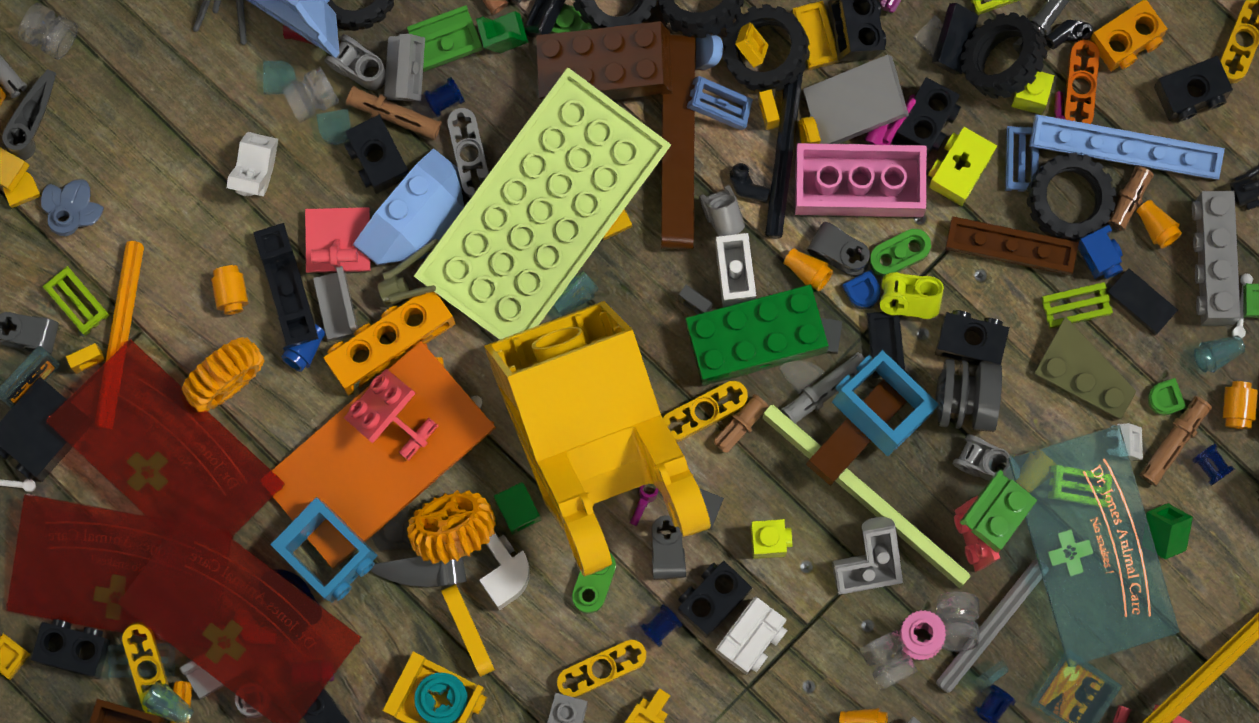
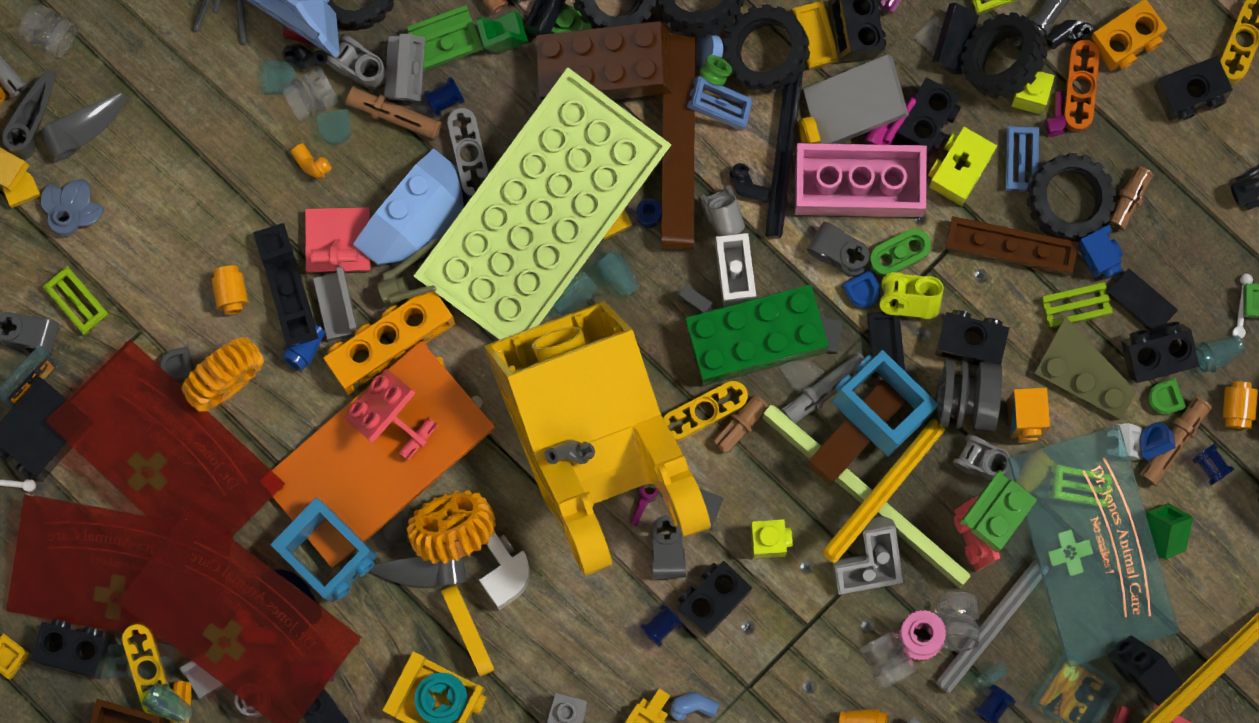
(75, 130): none -> dark grey piece
(85, 358): yellow tile -> none
(125, 297): light orange axle -> none
(177, 363): none -> dark grey tile
(253, 165): white brick -> none
(304, 58): none -> black arm
(308, 164): none -> light orange arm
(375, 136): black brick -> none
(517, 508): green panel -> none
(570, 451): none -> dark grey arm
(596, 582): bright green plate -> none
(617, 273): none -> clear light blue cone
(627, 665): yellow beam -> none
(651, 206): none -> clear blue pin
(692, 702): none -> medium blue arm
(715, 70): none -> bright green bush
(751, 636): white brick -> none
(752, 44): yellow tile -> none
(768, 109): yellow tile -> none
(808, 269): light orange cone -> none
(883, 491): none -> yellow axle
(1028, 414): none -> light orange brick
(1127, 147): light blue tile -> none
(1144, 669): none -> black brick
(1156, 440): none -> blue tile
(1159, 225): light orange cone -> none
(1160, 360): none -> black brick
(1216, 258): light grey brick -> none

